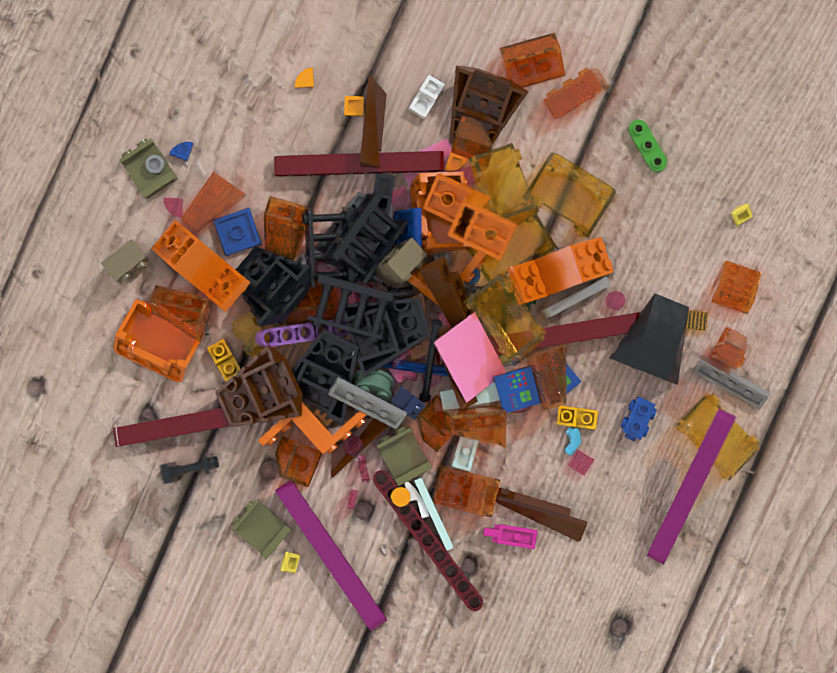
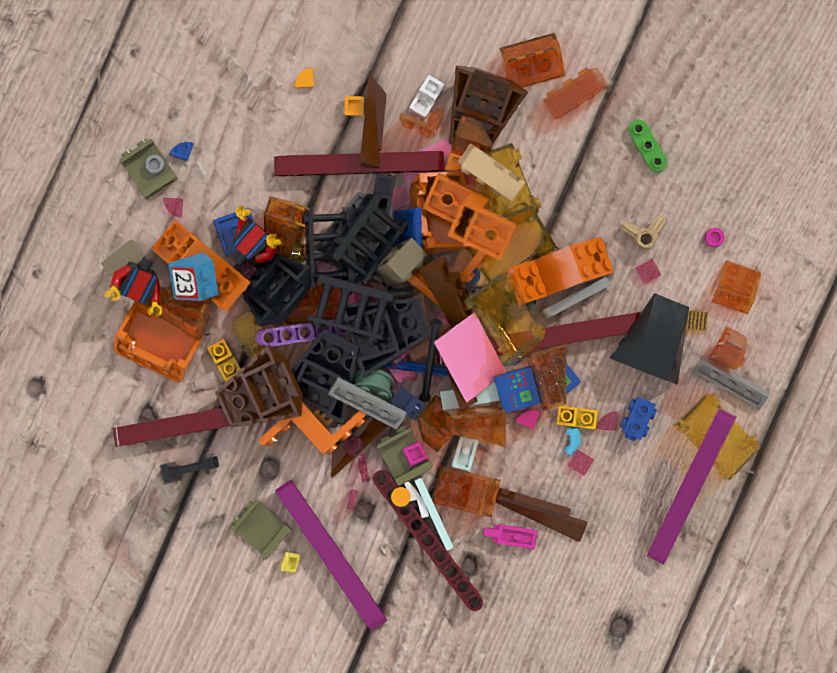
(137, 283): none -> torso
(193, 278): none -> dark azure slope
(211, 201): clear orange wedge -> none
(246, 269): none -> clear pink tile
(252, 240): none -> torso
(296, 461): clear orange slope -> none
(299, 252): none -> clear yellow tile
(415, 453): none -> dark pink tile
(433, 120): none -> clear orange bracket
(490, 172): none -> tan wedge
(528, 418): none -> dark pink tile
(572, 193): clear yellow windscreen -> none
(608, 421): none -> clear pink tile
(615, 300): clear pink tile -> none
(638, 233): none -> tan axle
(648, 271): none -> clear pink tile
(714, 237): none -> dark pink tile
(741, 214): light yellow slope -> none

